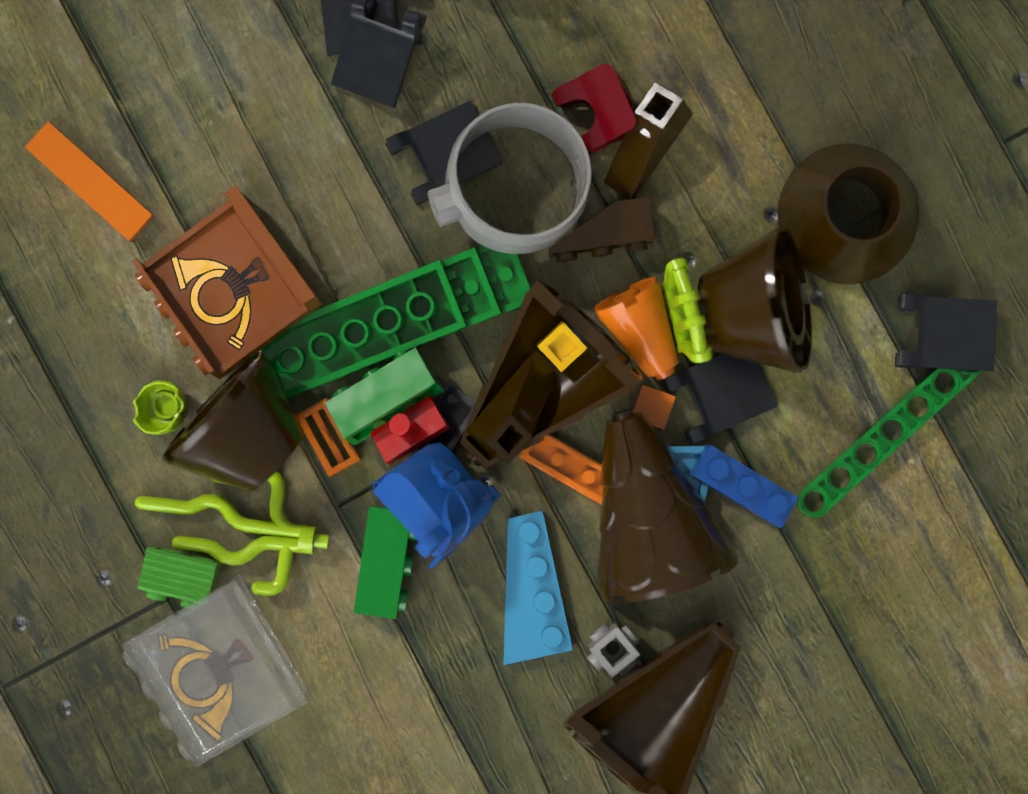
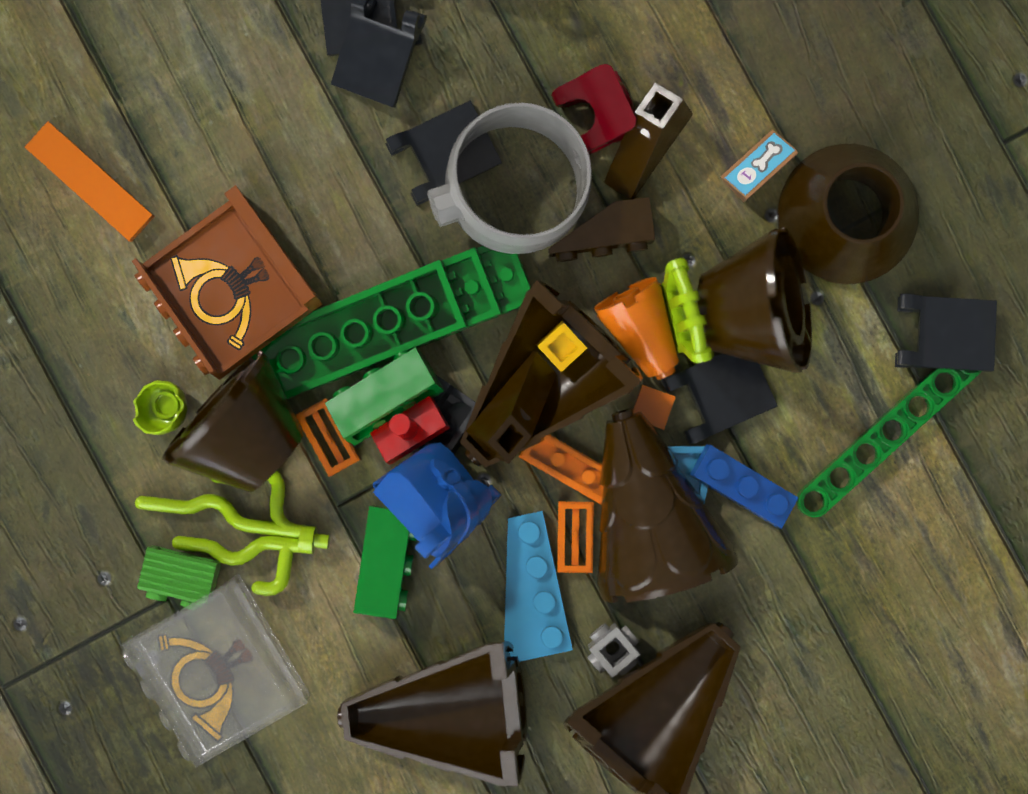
(449, 715): none -> dark brown cone
(575, 567): none -> orange tile
(759, 165): none -> slope

